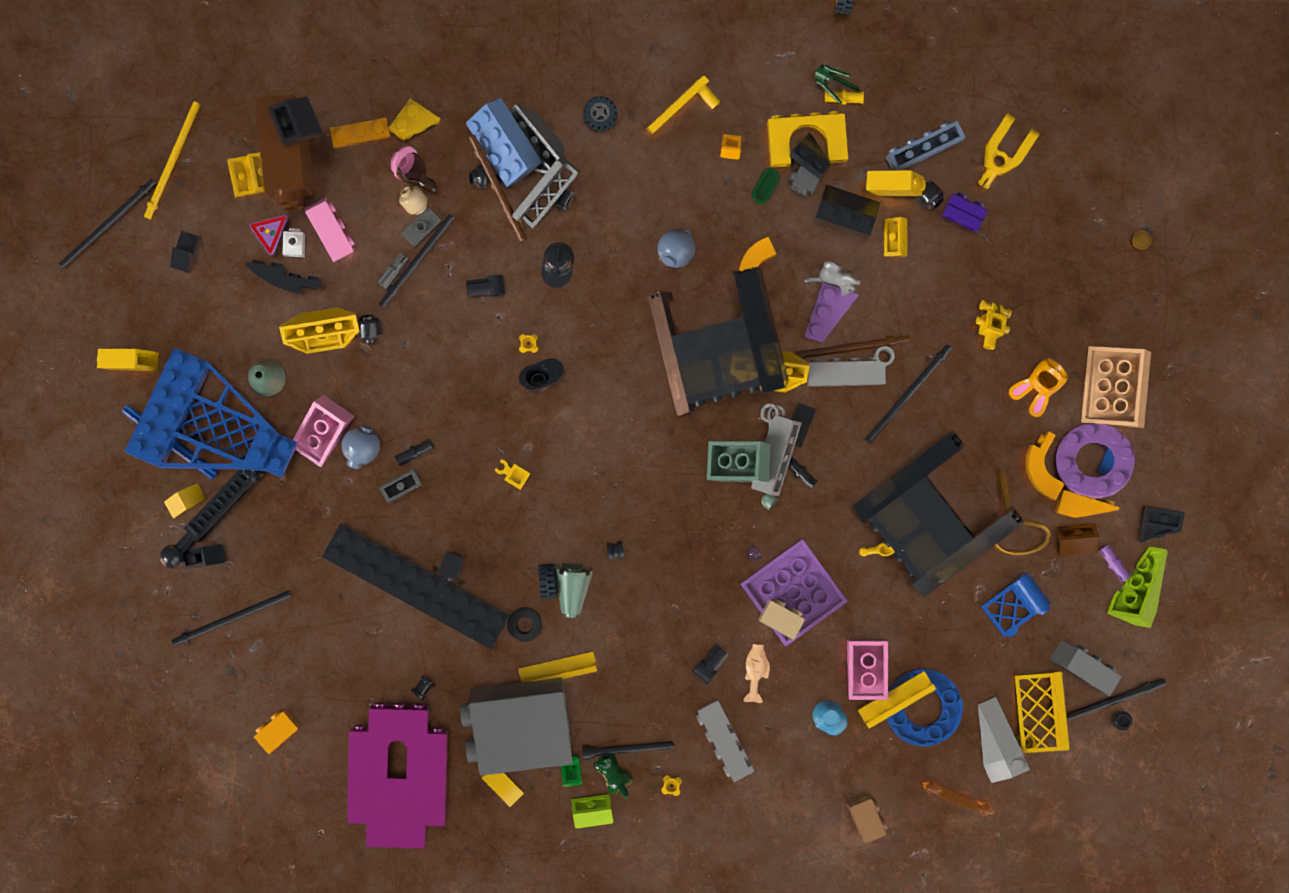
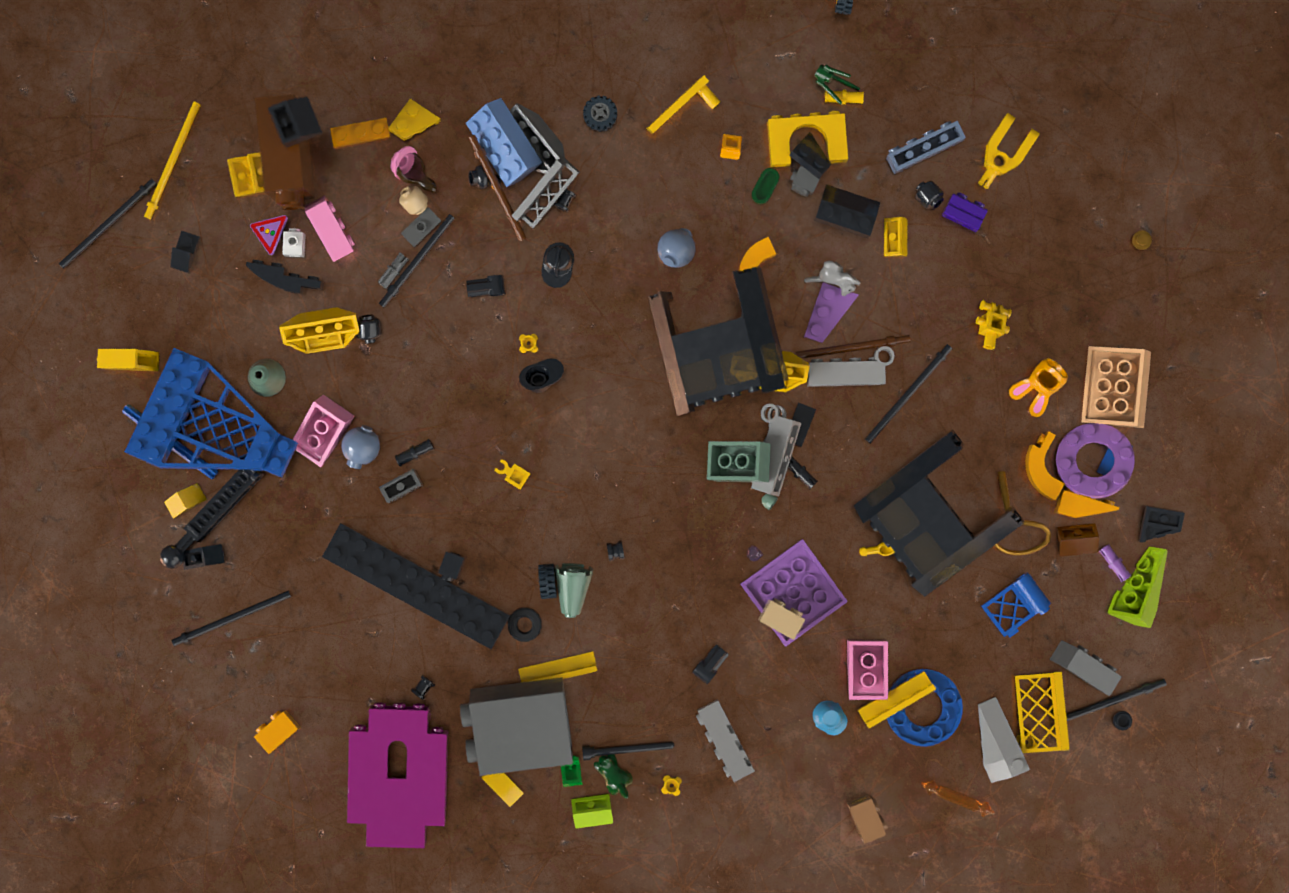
(757, 667): light nougat animal -> none
(895, 183): yellow brick -> none

